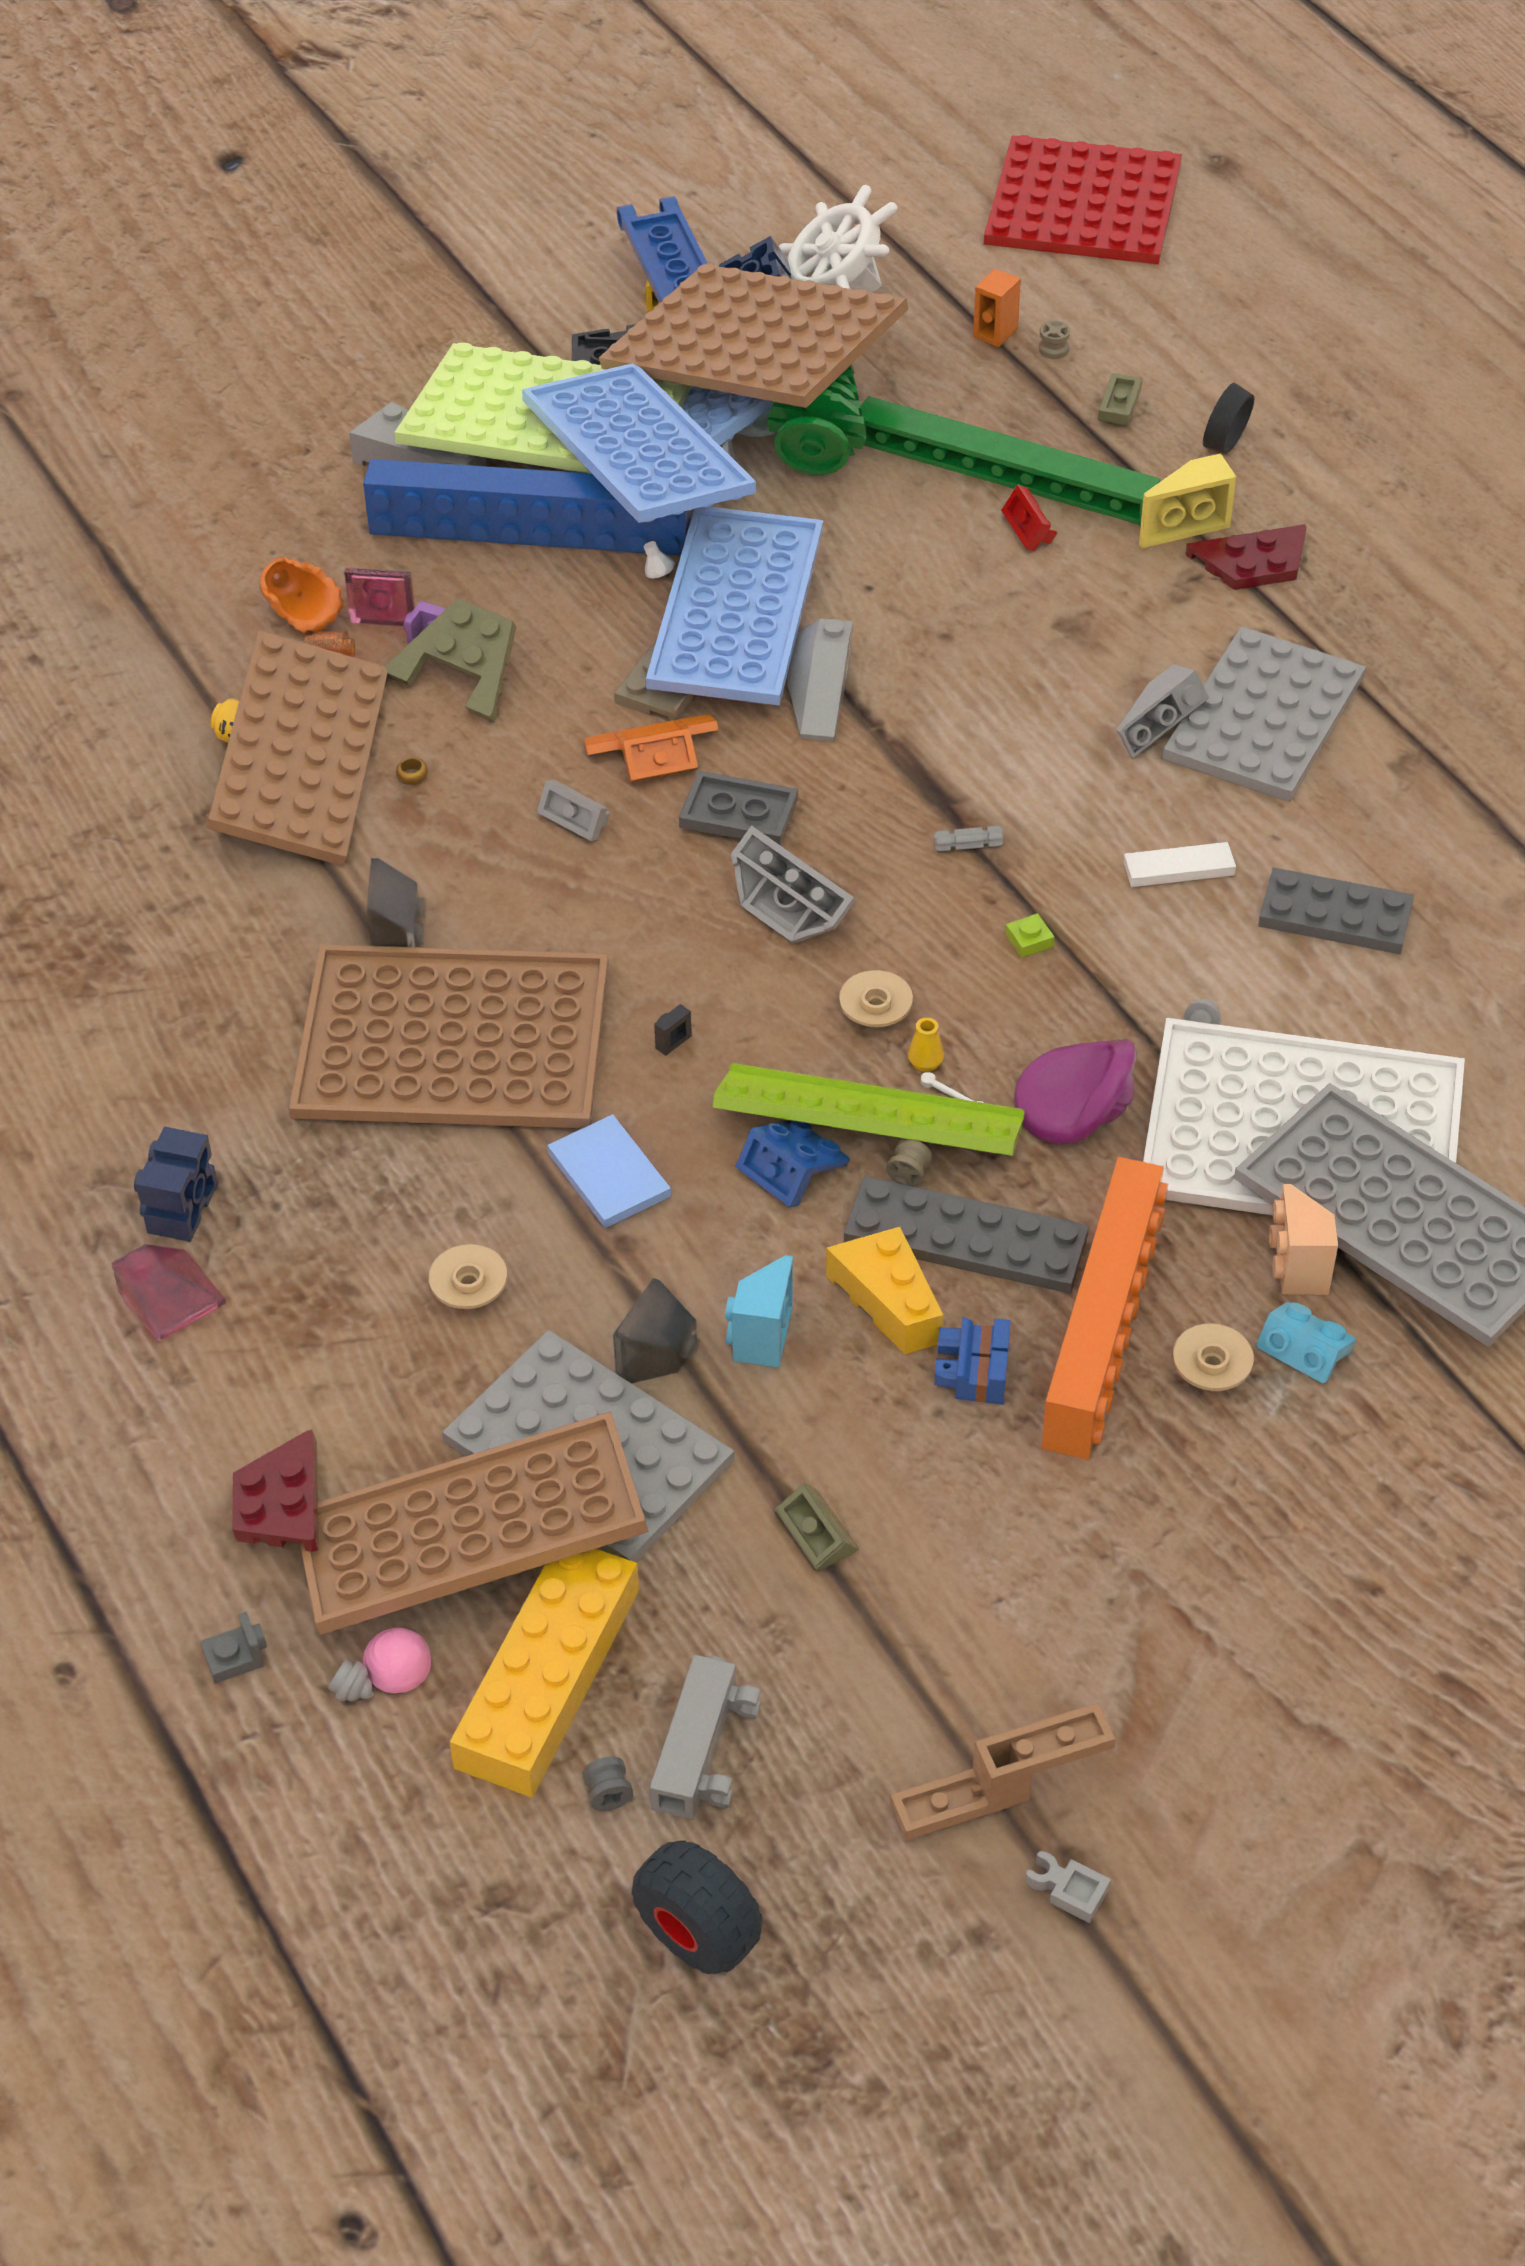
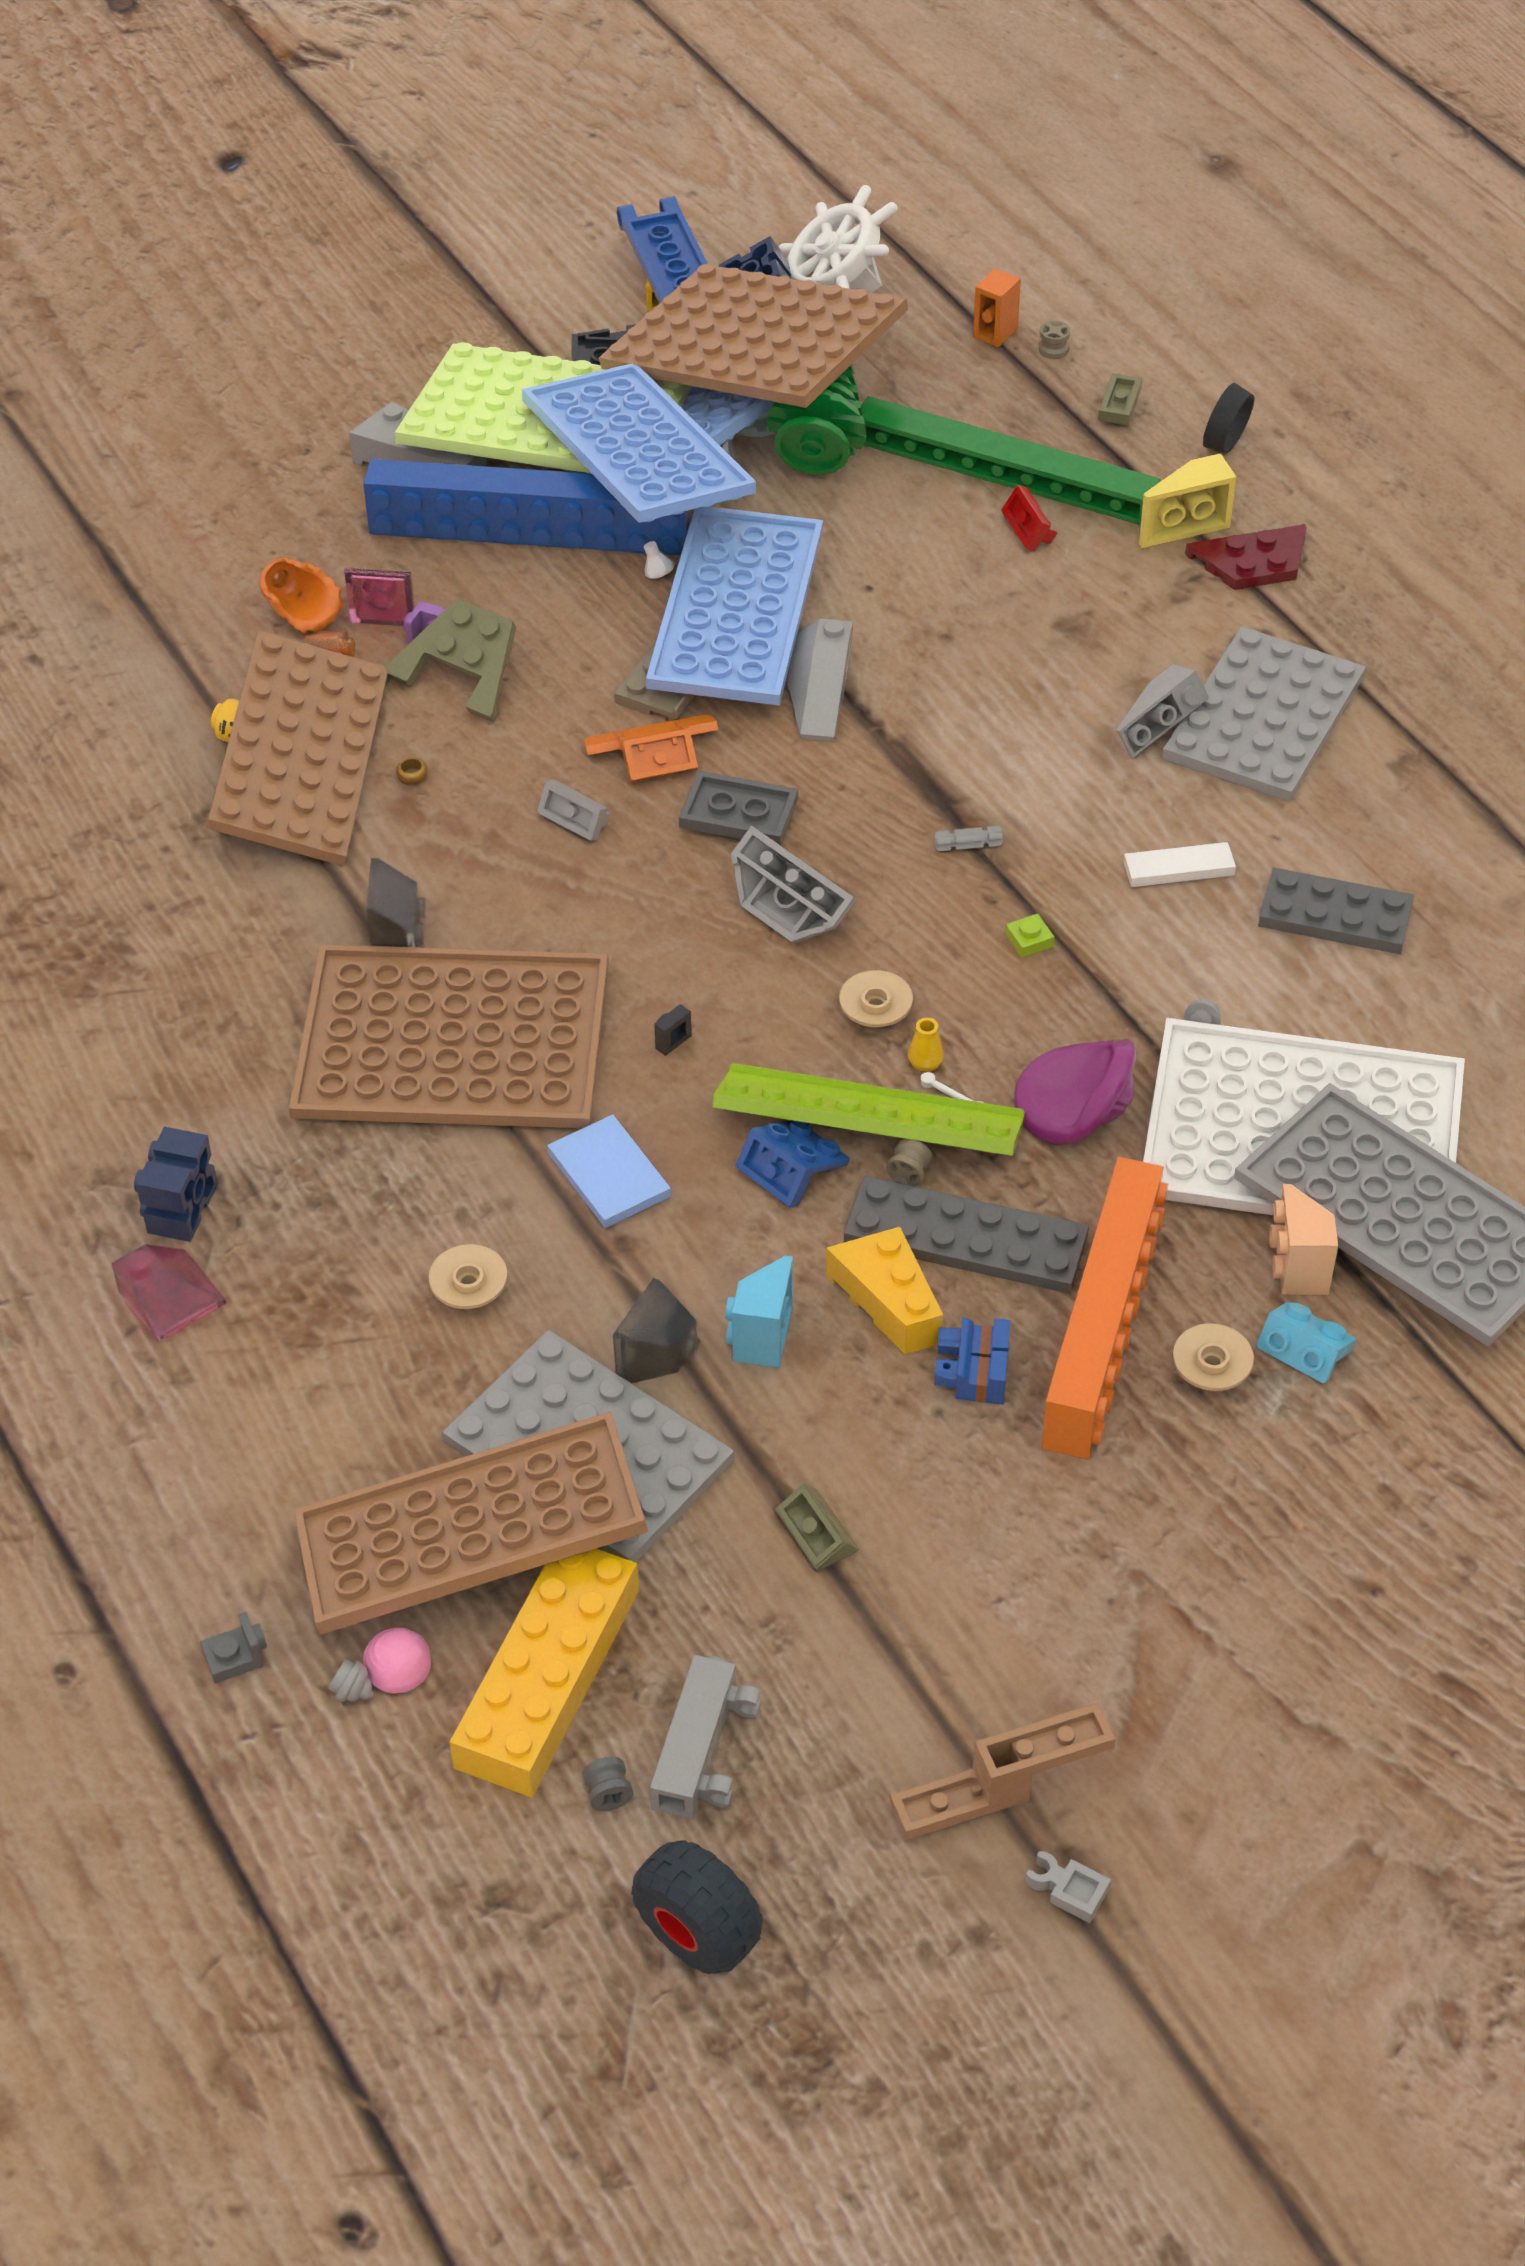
(279, 1496): dark red wing -> none
(1083, 199): plate -> none

